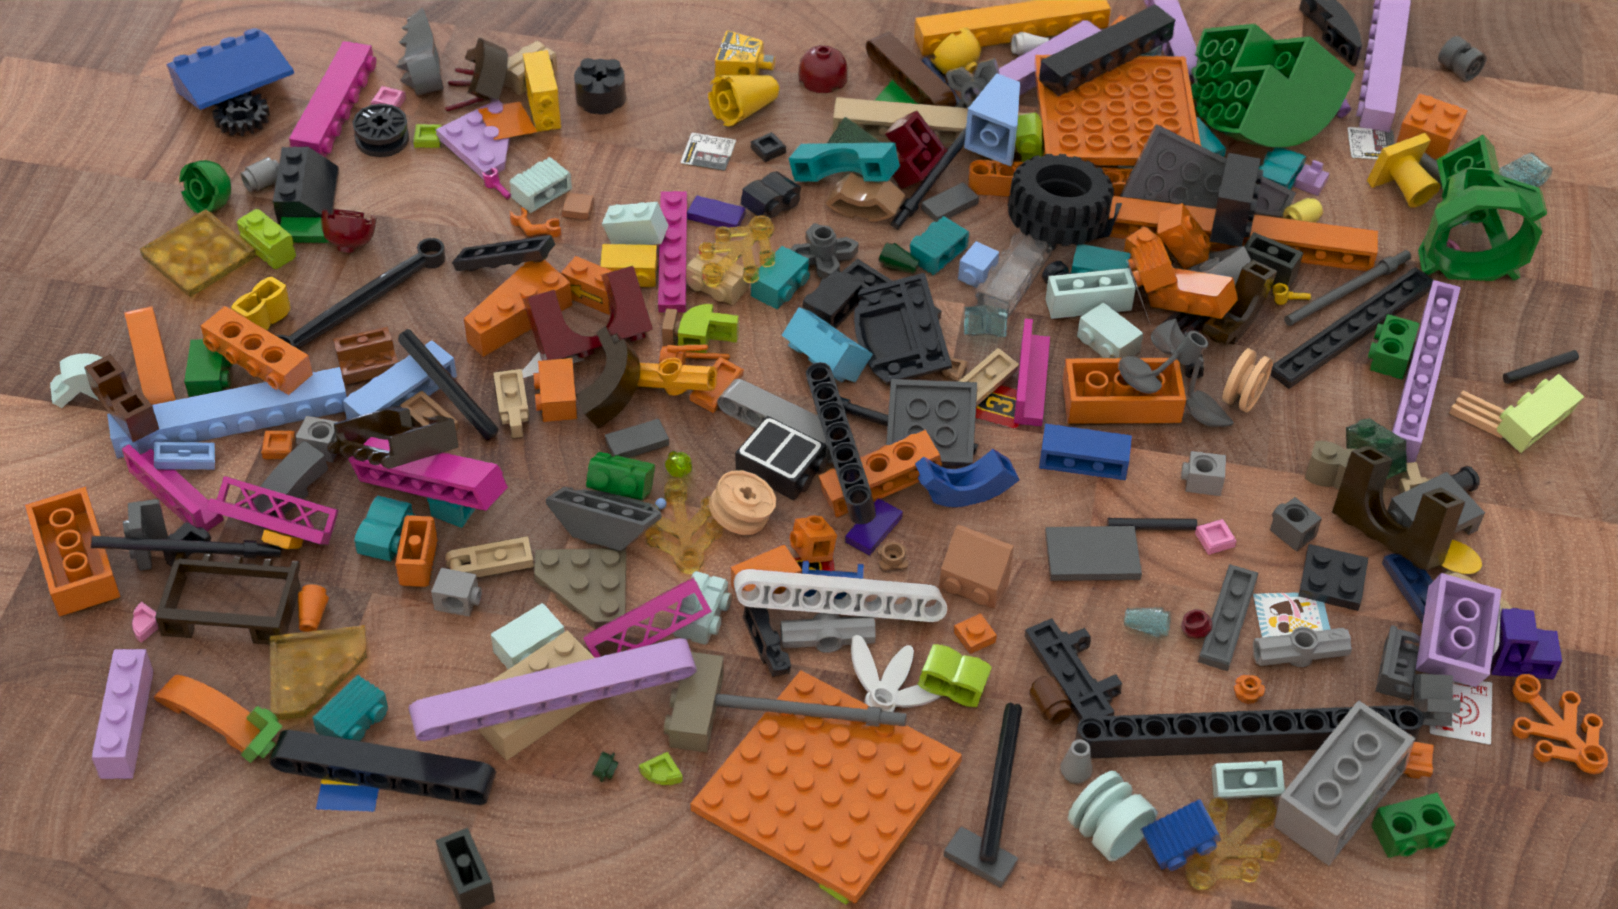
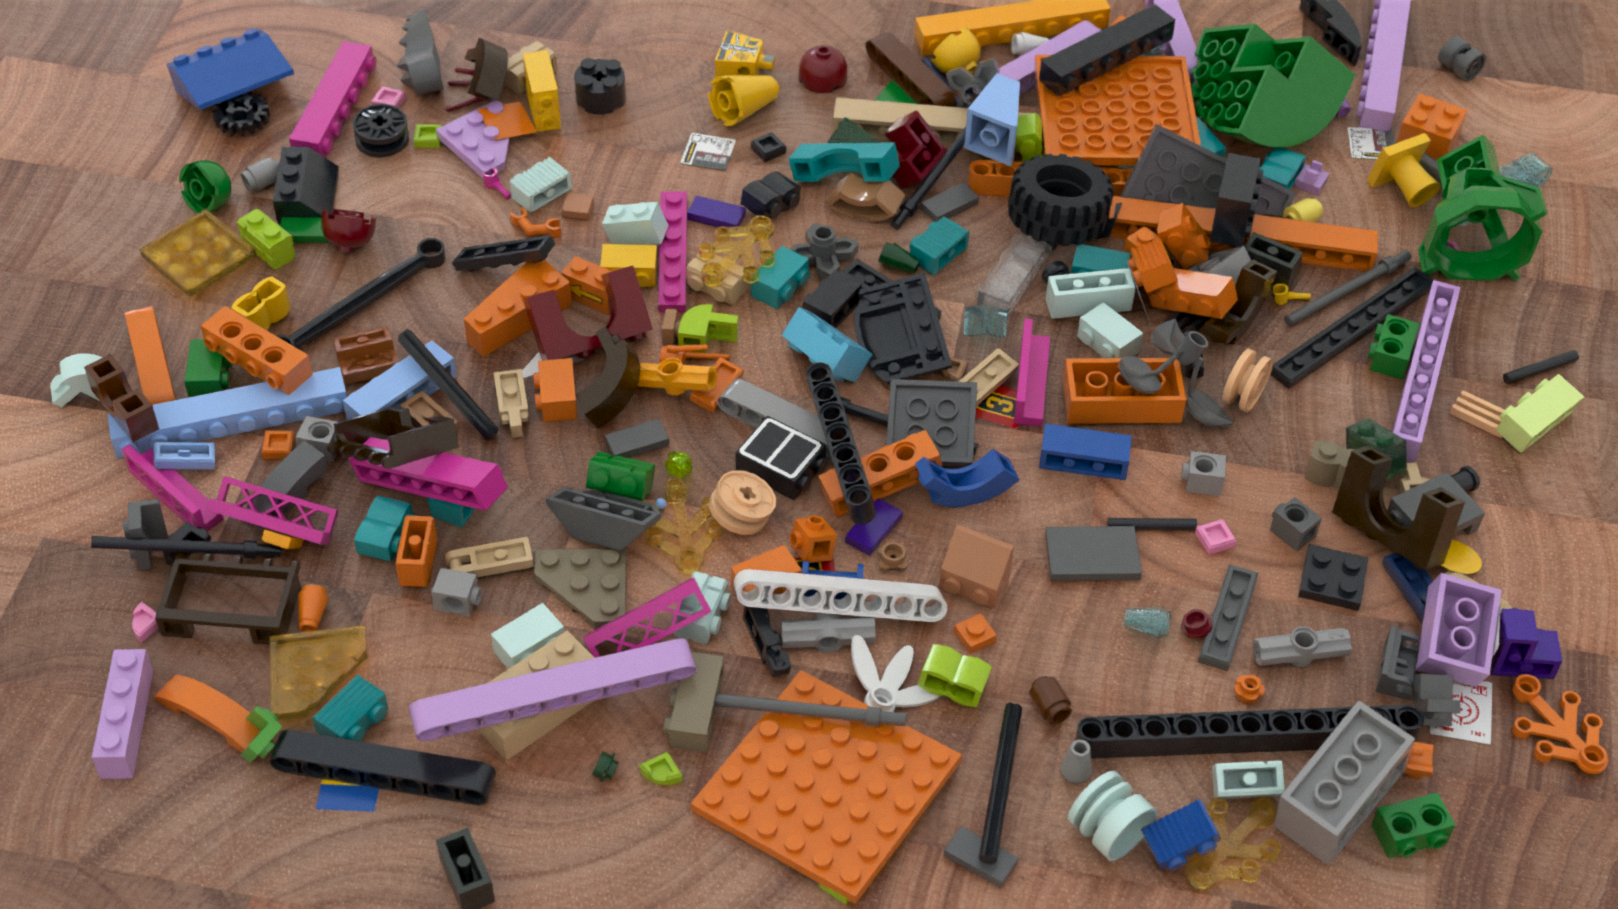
(73, 570): orange brick -> none
(976, 264): light blue brick -> none
(1060, 658): black hinge -> none
(1284, 612): sticker -> none

